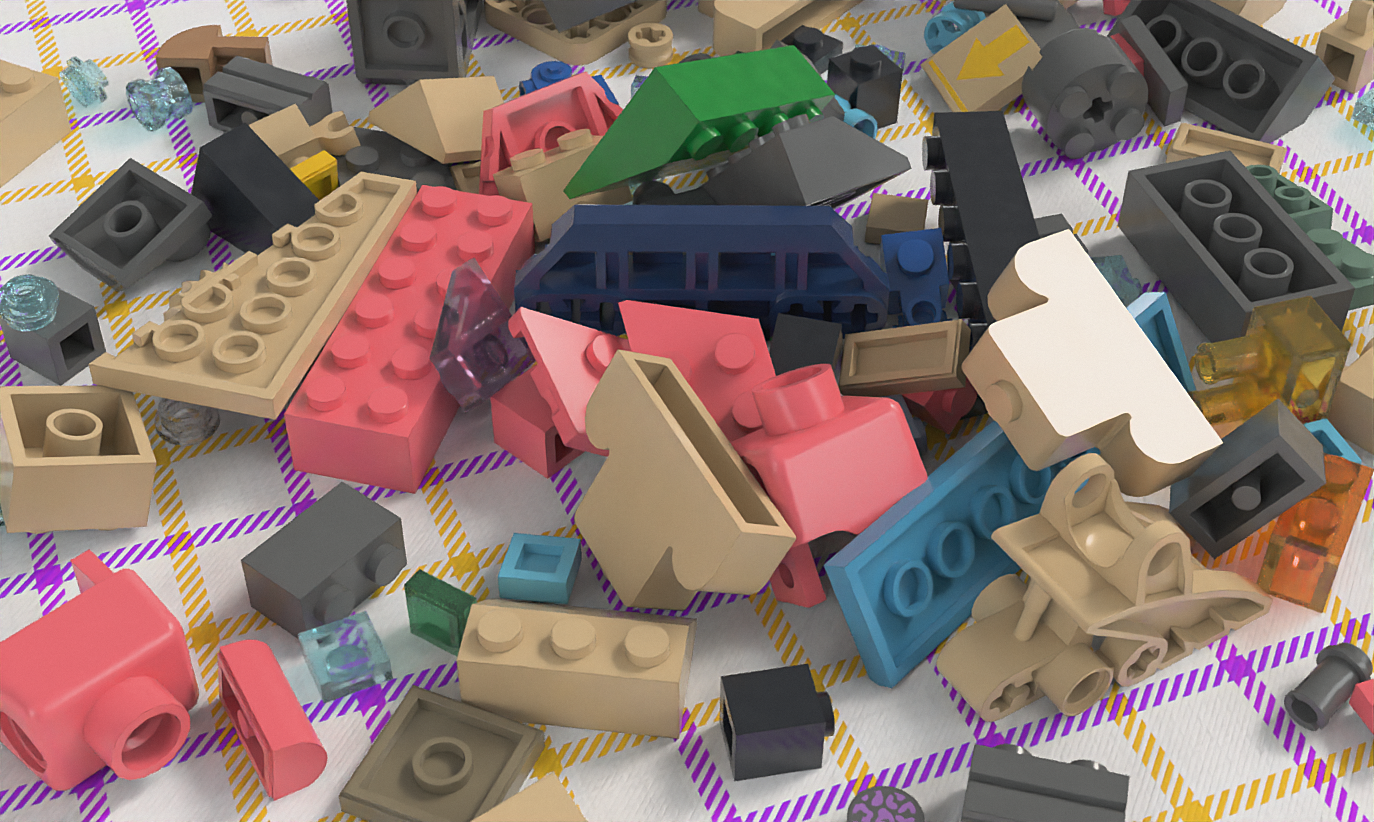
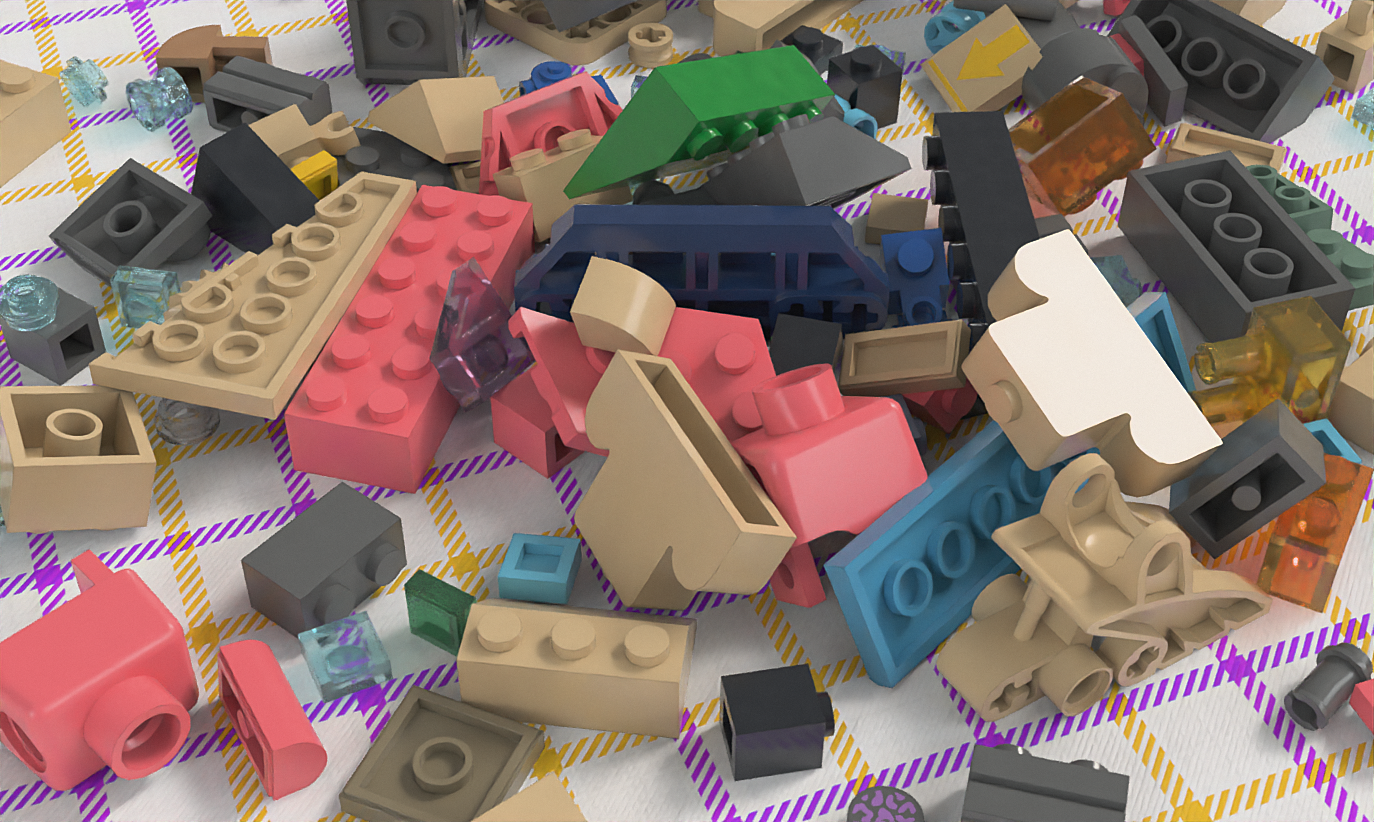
(143, 294): none -> clear light blue plate
(621, 309): none -> tan brick
(1078, 145): none -> clear orange piece

